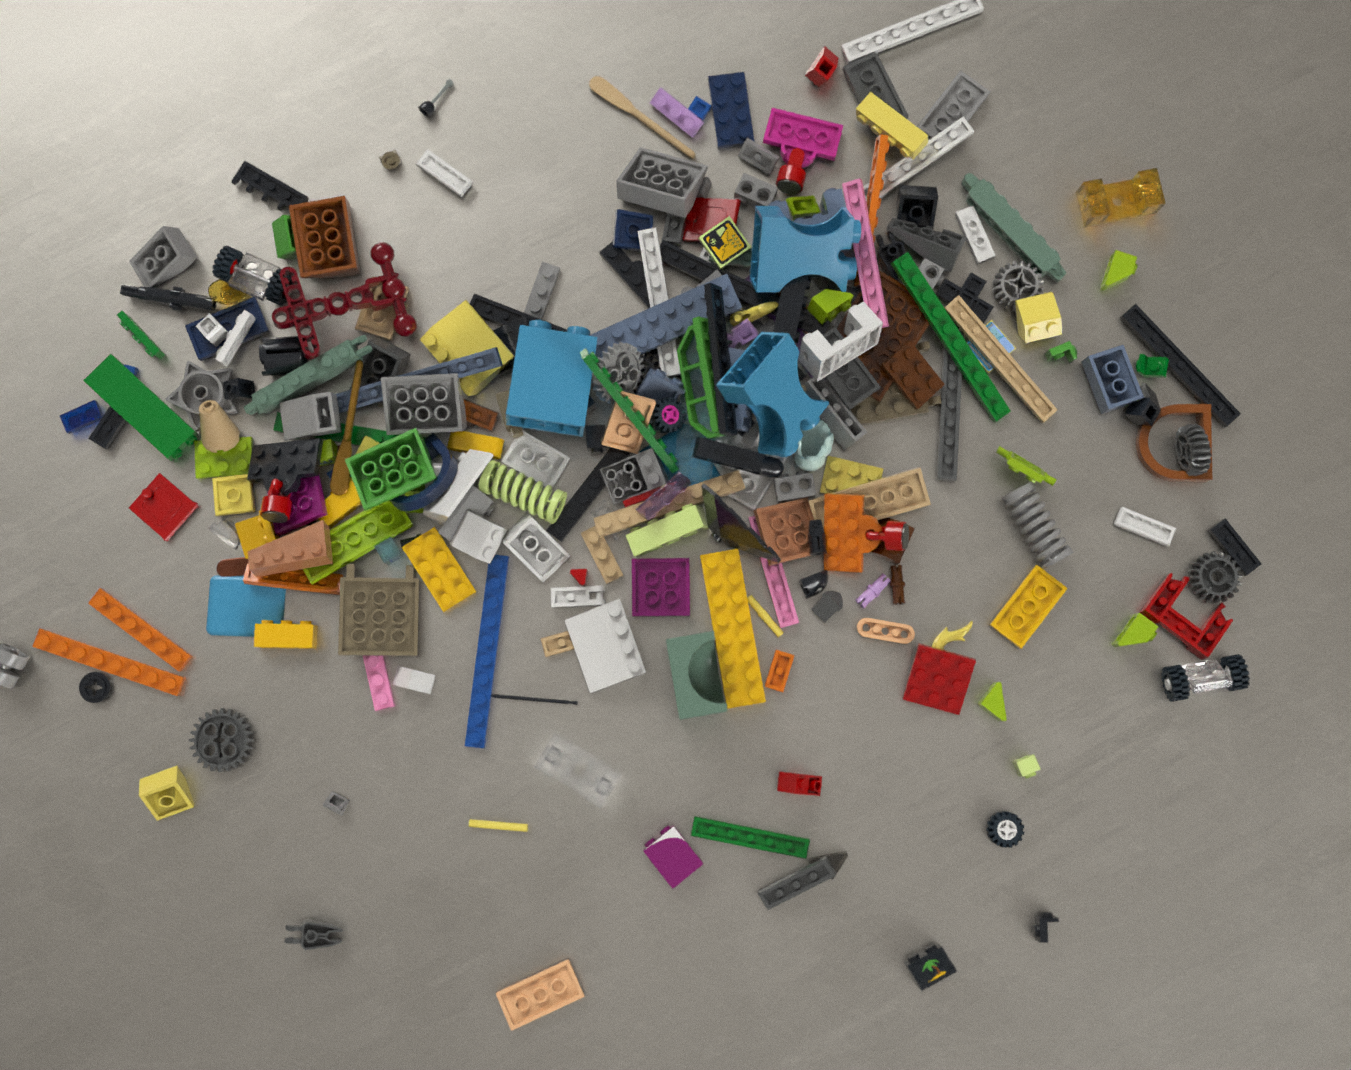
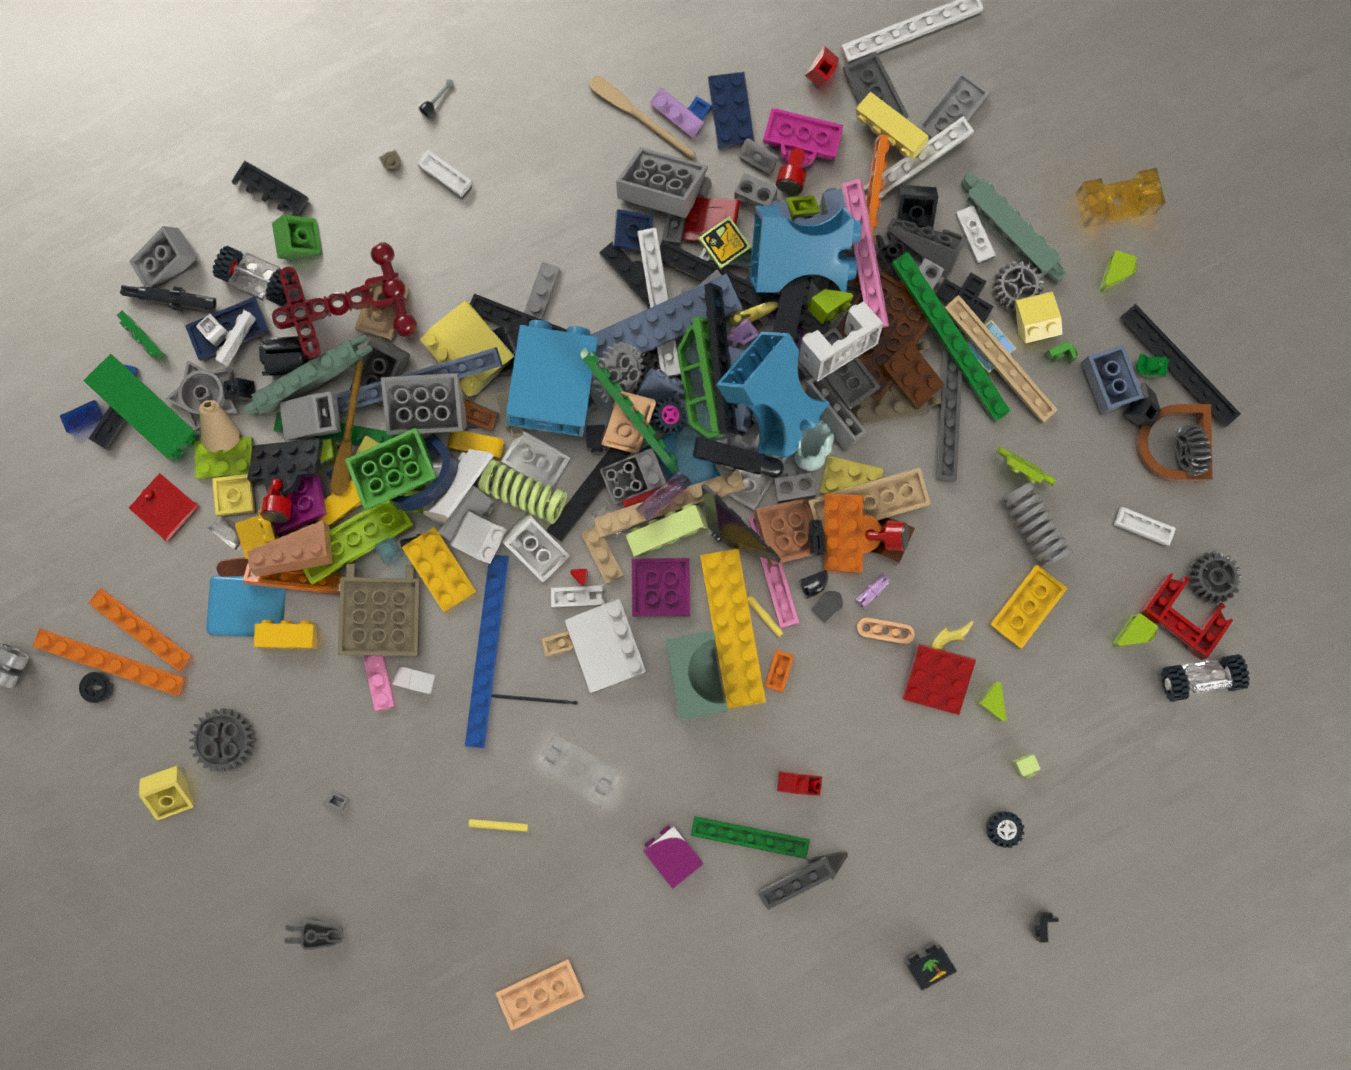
(224, 294): clear yellow dish -> none
(325, 238): dark orange slope -> none
(897, 584): reddish brown pin -> none
(1234, 546): black plate -> none

